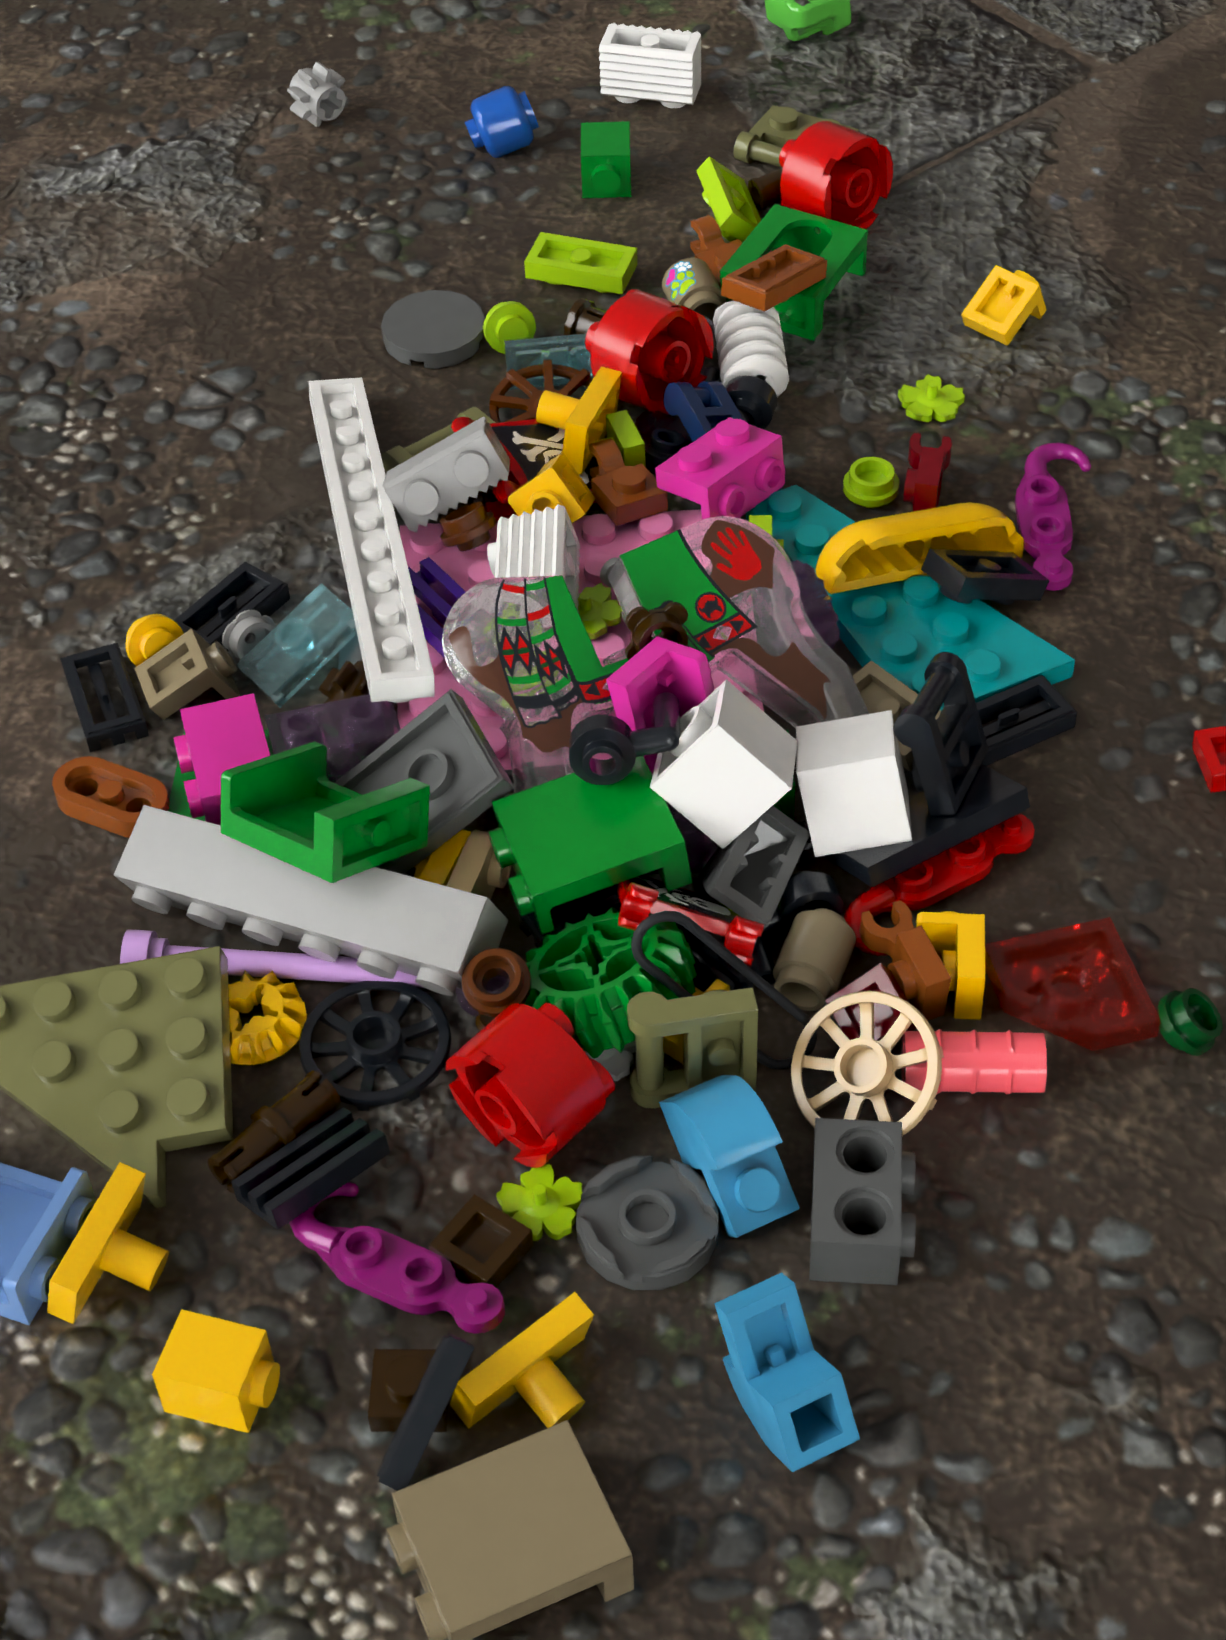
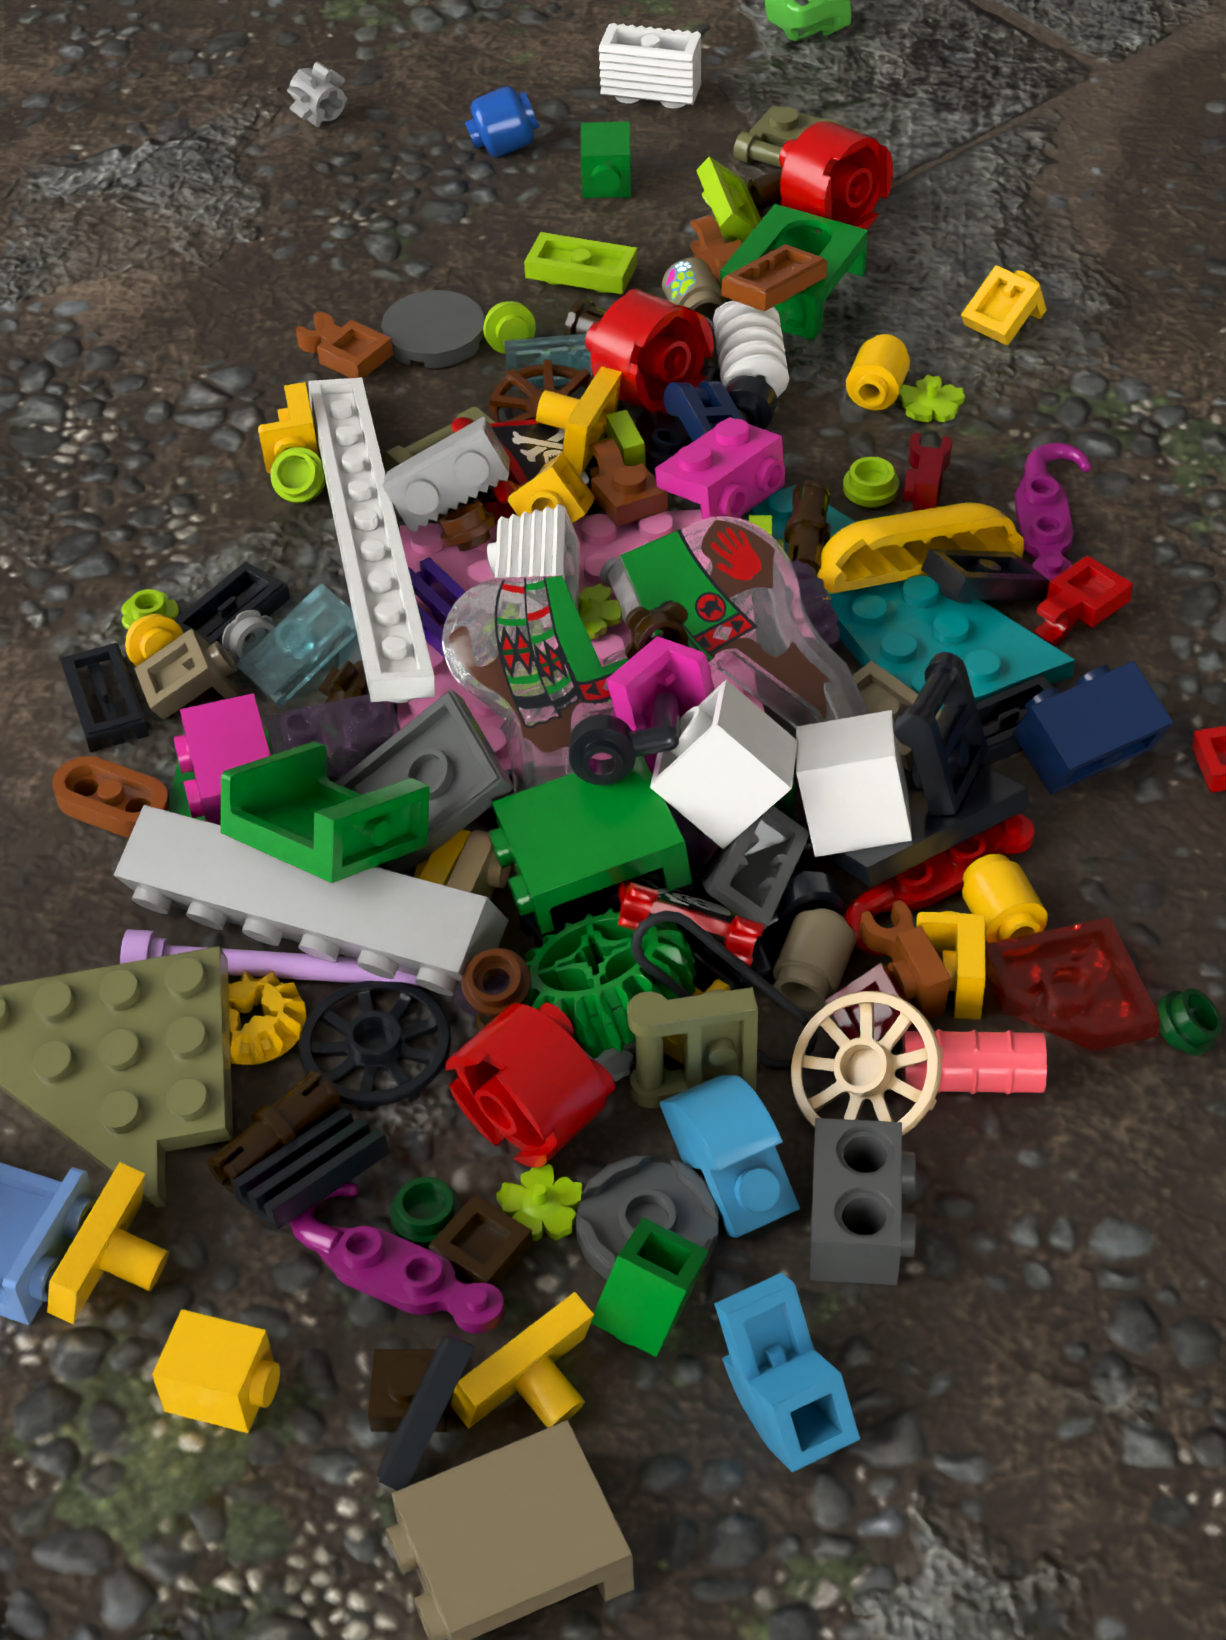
(146, 603): none -> lime plate
(292, 430): none -> yellow bracket
(298, 475): none -> lime plate
(345, 349): none -> dark orange plate
(423, 1210): none -> dark green plate
(649, 1286): none -> green brick
(807, 527): none -> dark brown pin
(878, 372): none -> yellow brick
(1005, 896): none -> yellow brick
(1083, 593): none -> red plate
(1091, 725): none -> dark blue brick

